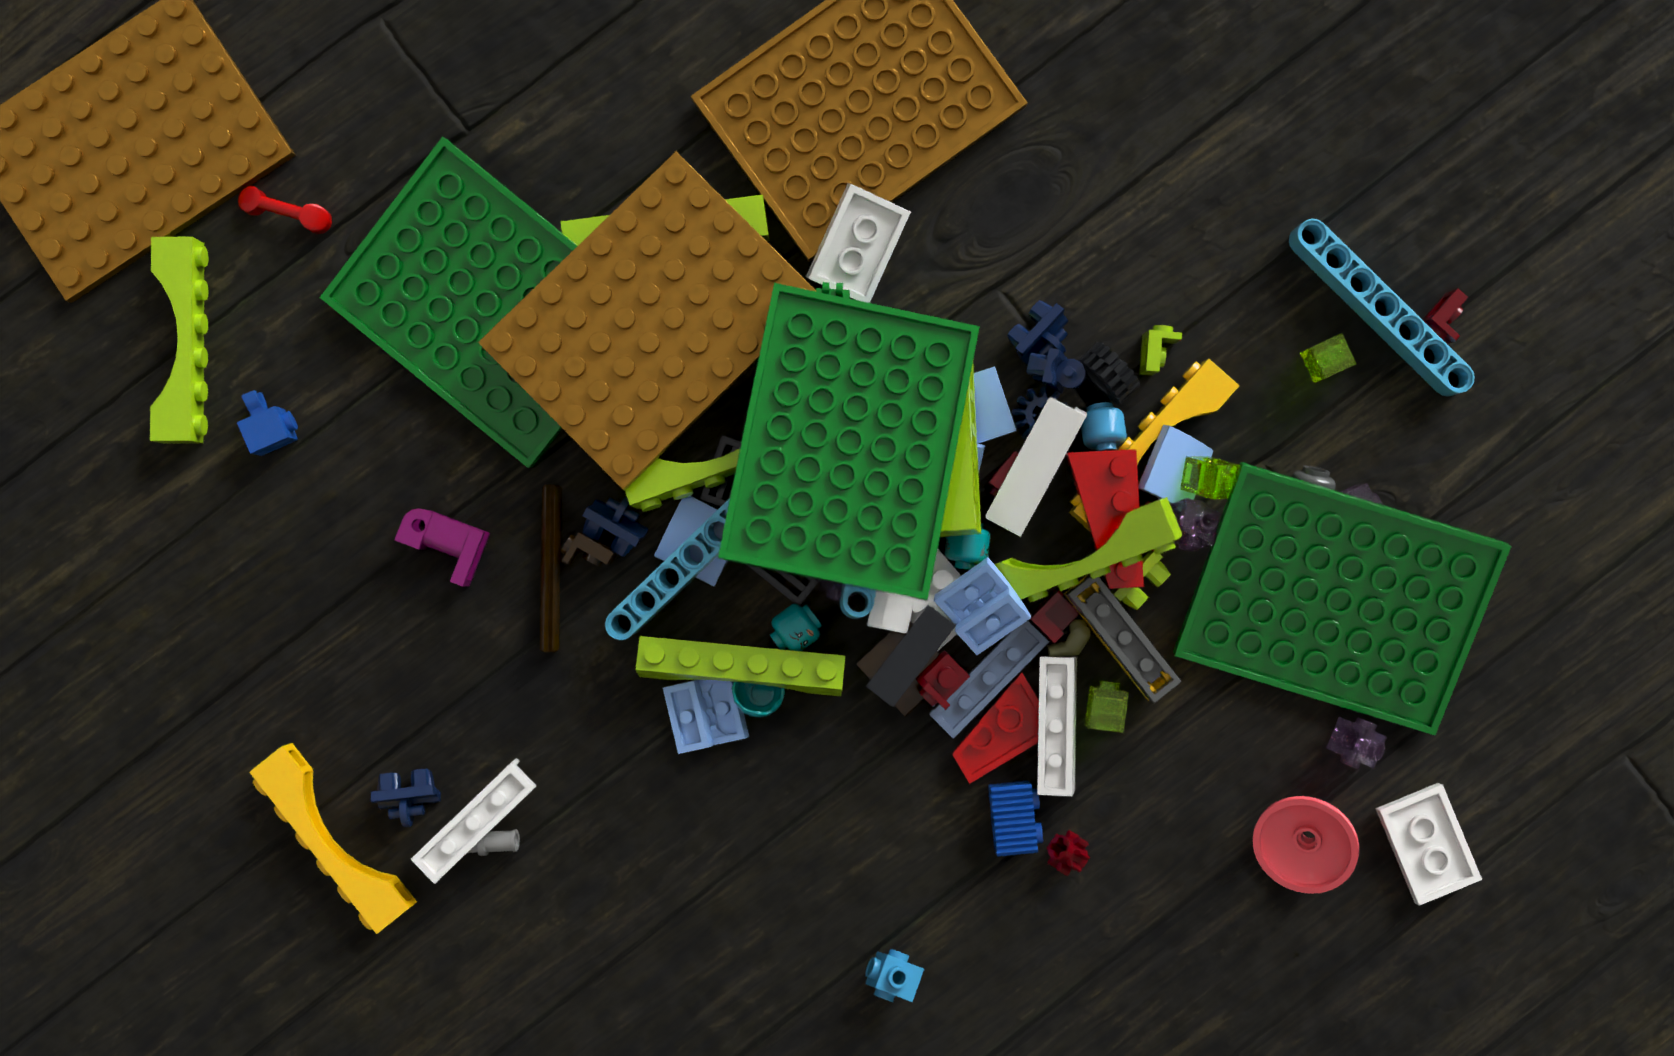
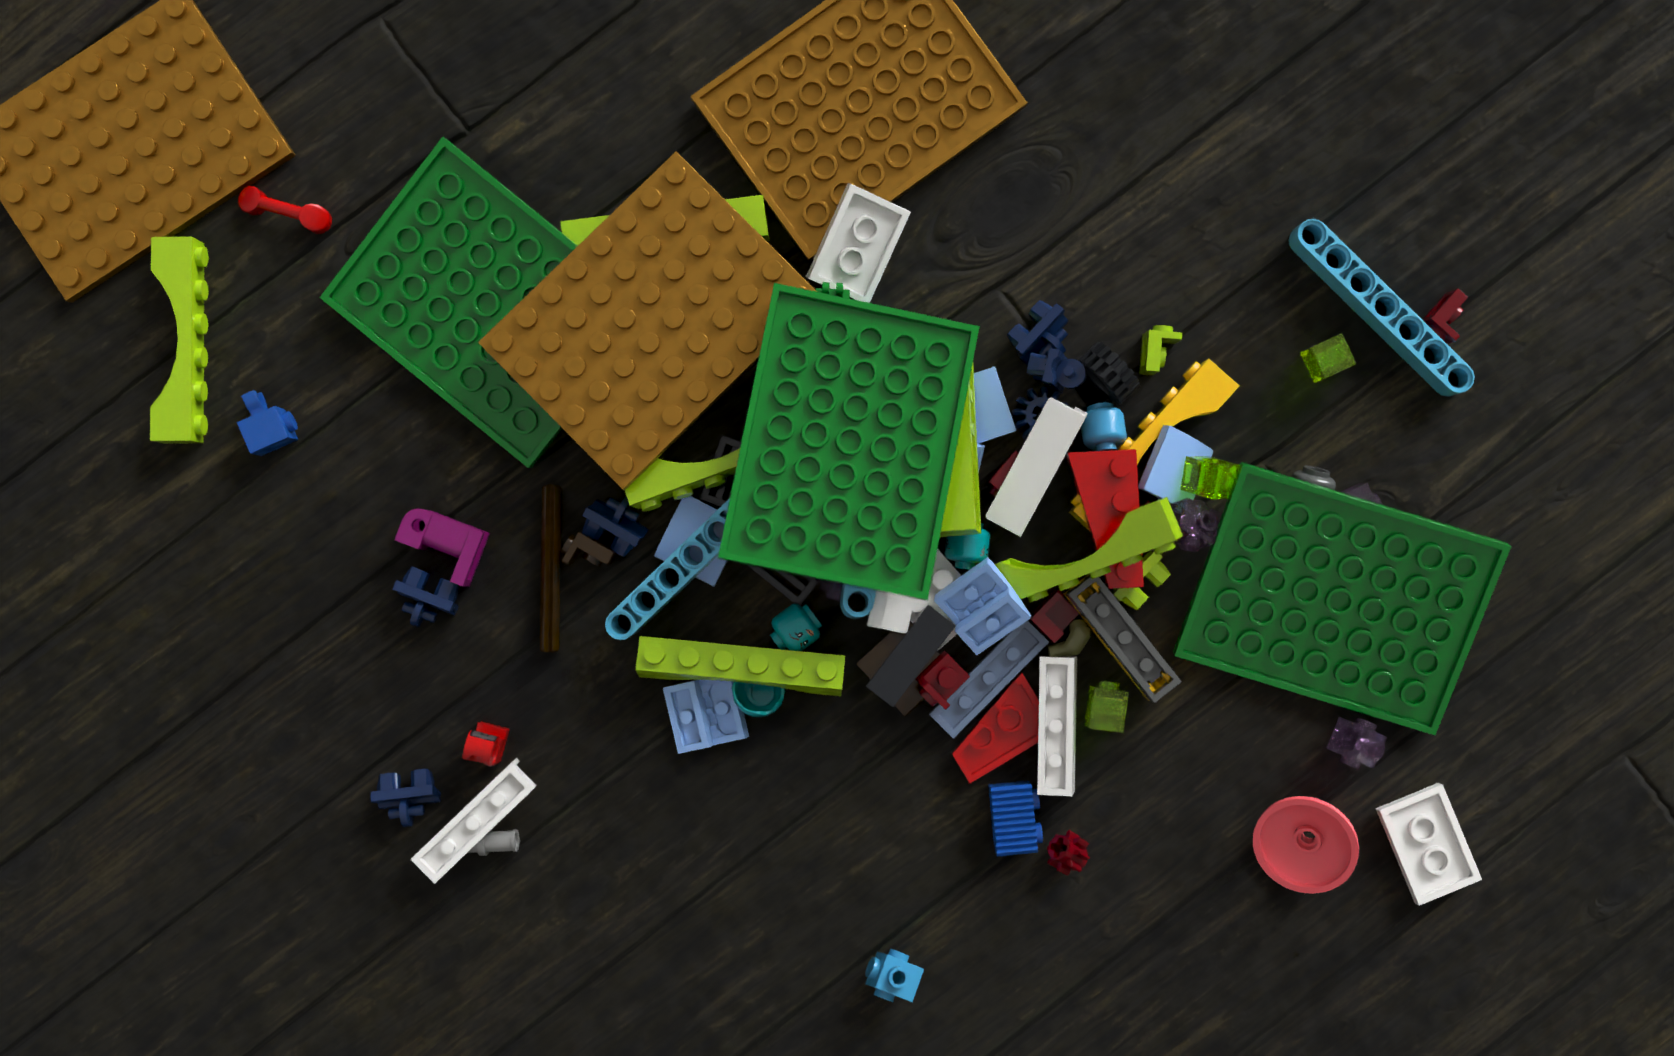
(289, 785): yellow arch -> none
(413, 588): none -> dark blue hips
(486, 744): none -> red leg

